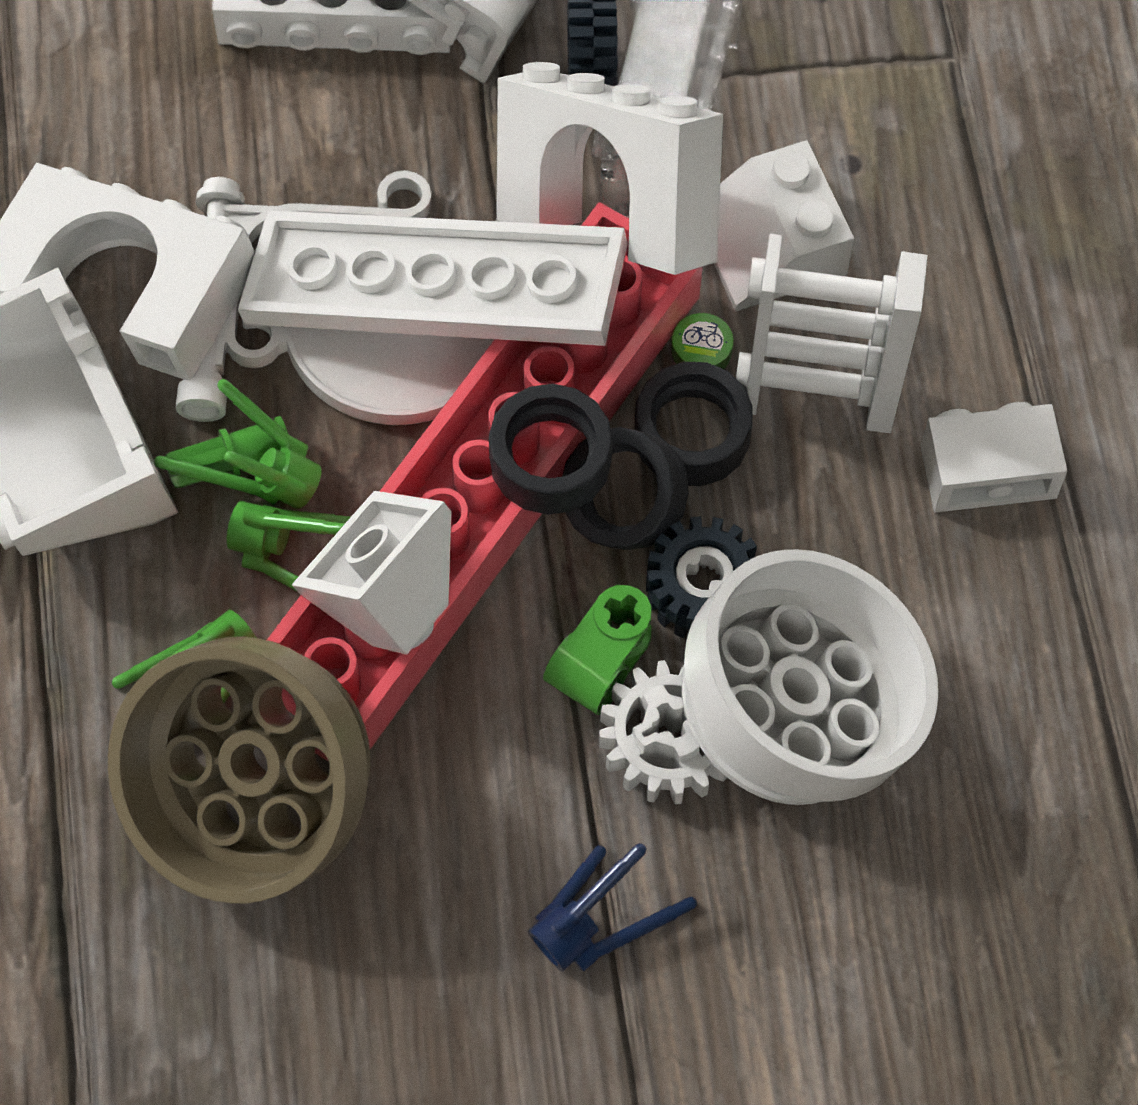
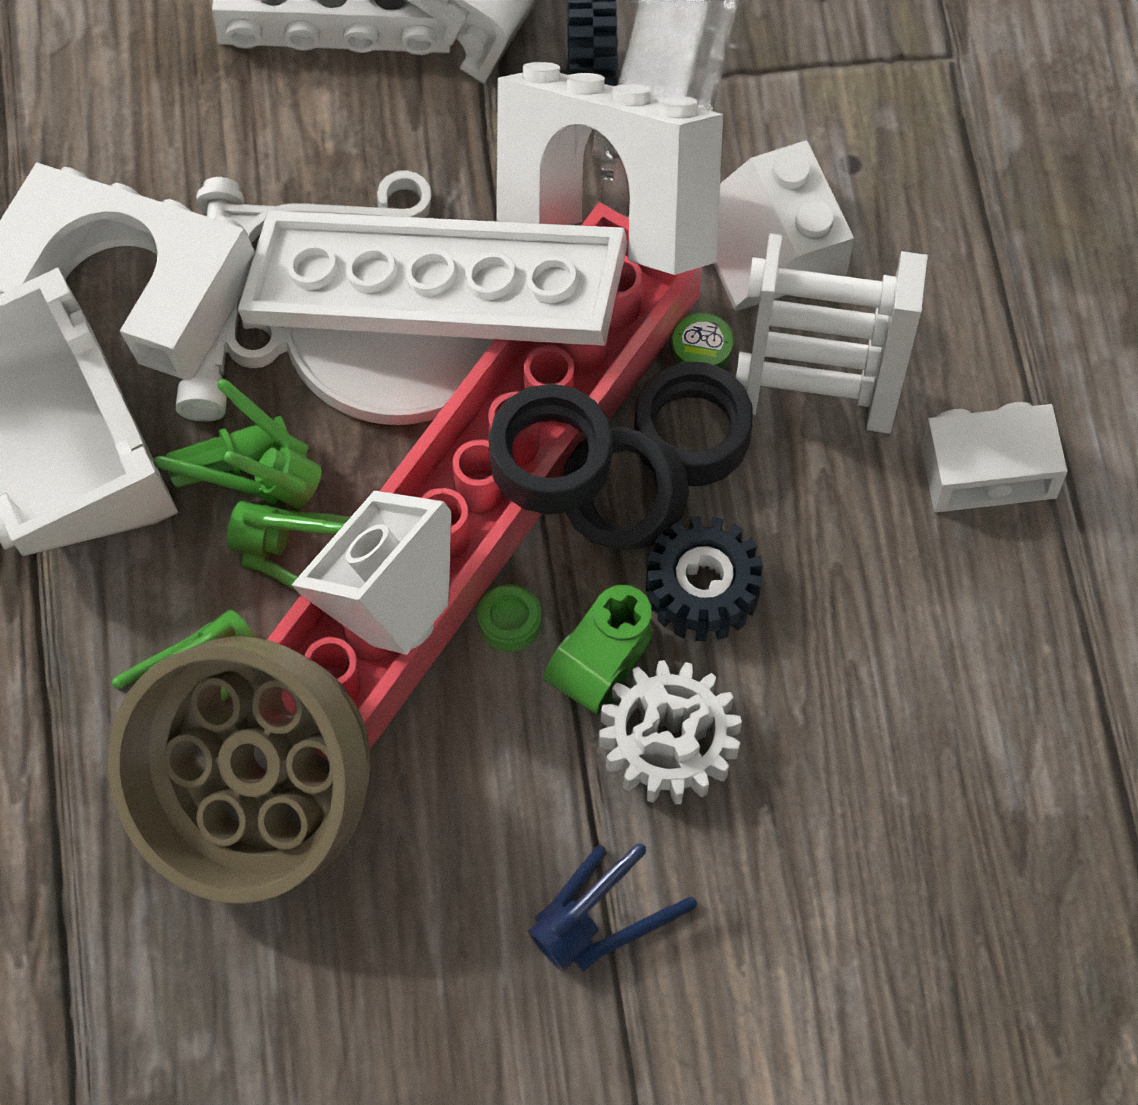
(509, 618): none -> bright green tile
(807, 679): white wheel -> none

